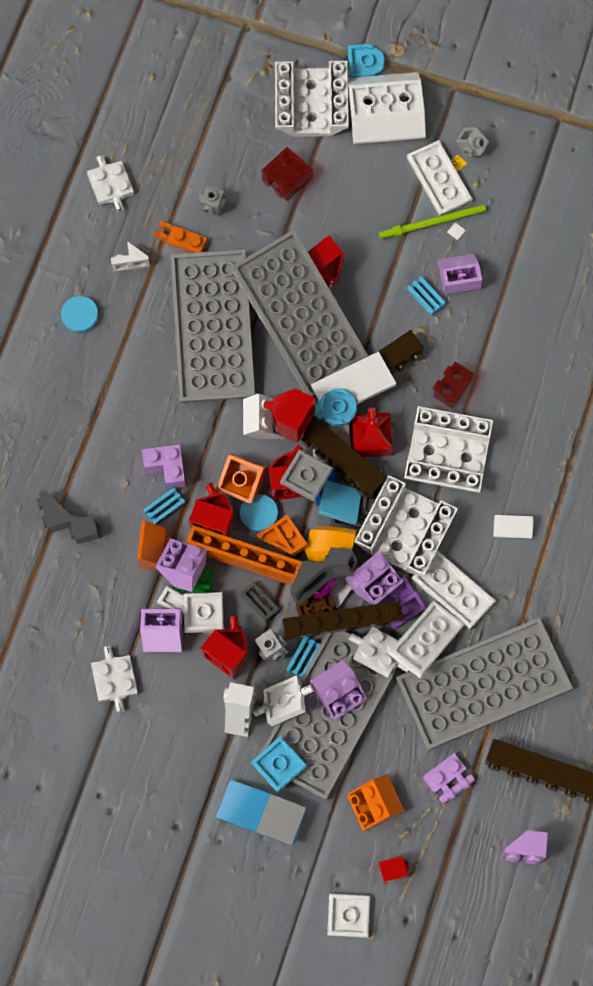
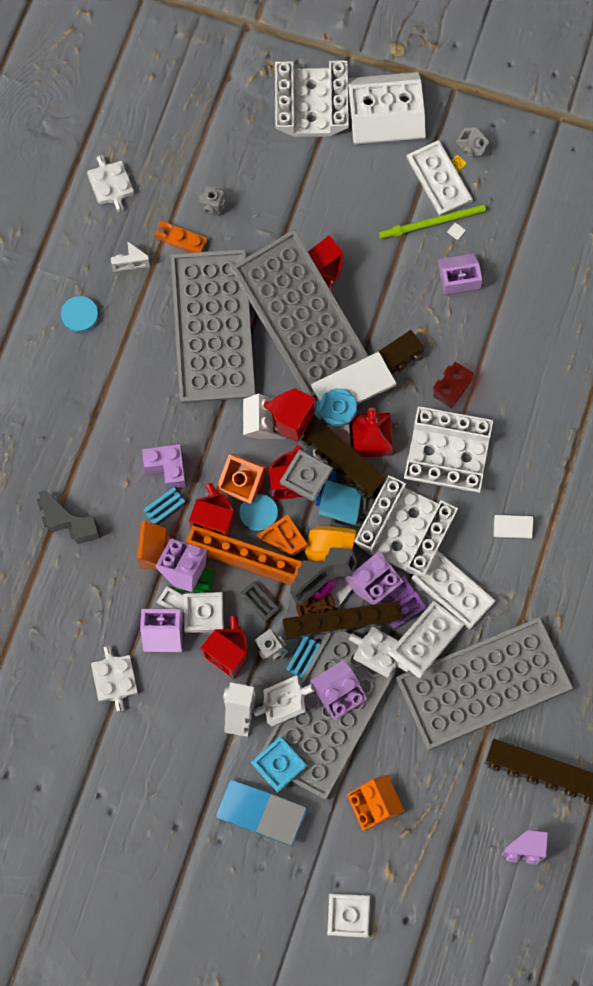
(287, 174): clear red brick -> none
(365, 60): medium azure tile -> none
(394, 869): red brick -> none
(433, 293): medium azure tile -> none
(446, 772): lavender plate -> none

